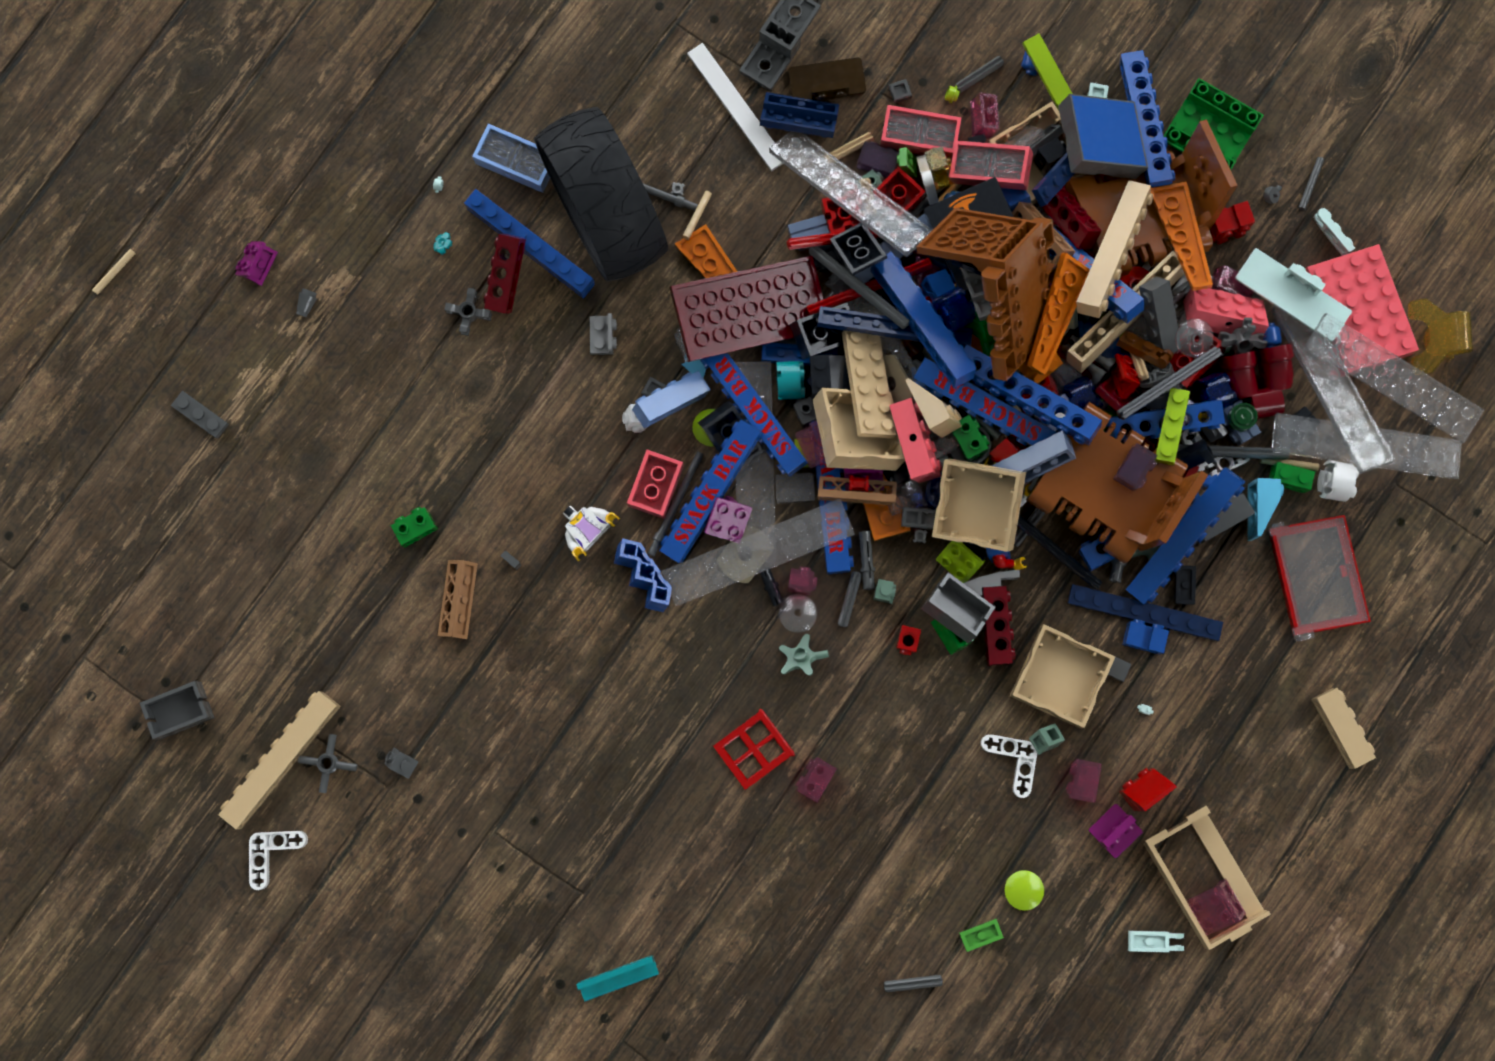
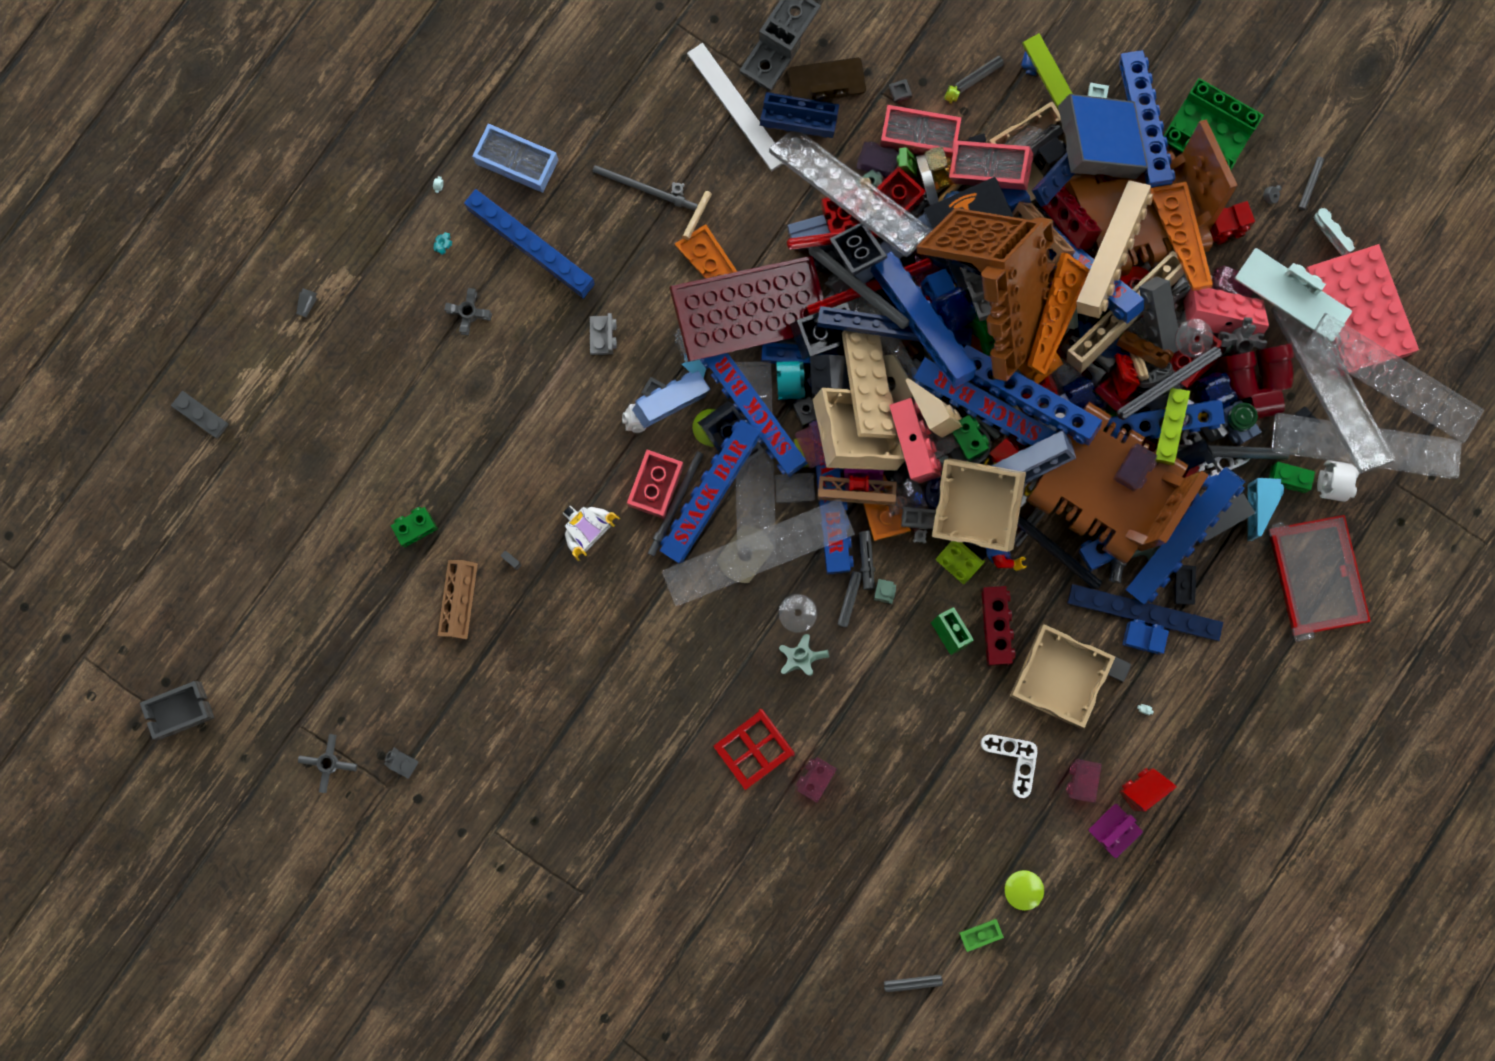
(114, 271): tan bar -> none
(256, 262): magenta bracket -> none
(268, 844): white beam -> none
(279, 760): tan brick -> none
(512, 266): dark red brick -> none
(602, 193): black tyre -> none
(618, 978): teal fence -> none
(644, 574): blue brick -> none
(728, 519): magenta bracket -> none
(771, 587): black pin -> none
(802, 581): clear pink brick -> none
(852, 146): tan axle -> none
(914, 633): red brick -> none
(958, 608): dark grey piece -> none
(984, 115): clear pink brick -> none
(991, 580): light grey slope -> none
(1046, 738): sand green brick -> none
(1153, 941): light aqua hinge -> none
(1217, 907): clear pink bracket -> none
(1228, 869): tan piece -> none
(1272, 335): blue head -> none
(1306, 465): tan bar -> none
(1343, 728): tan brick -> none
(1446, 334): clear yellow piece -> none

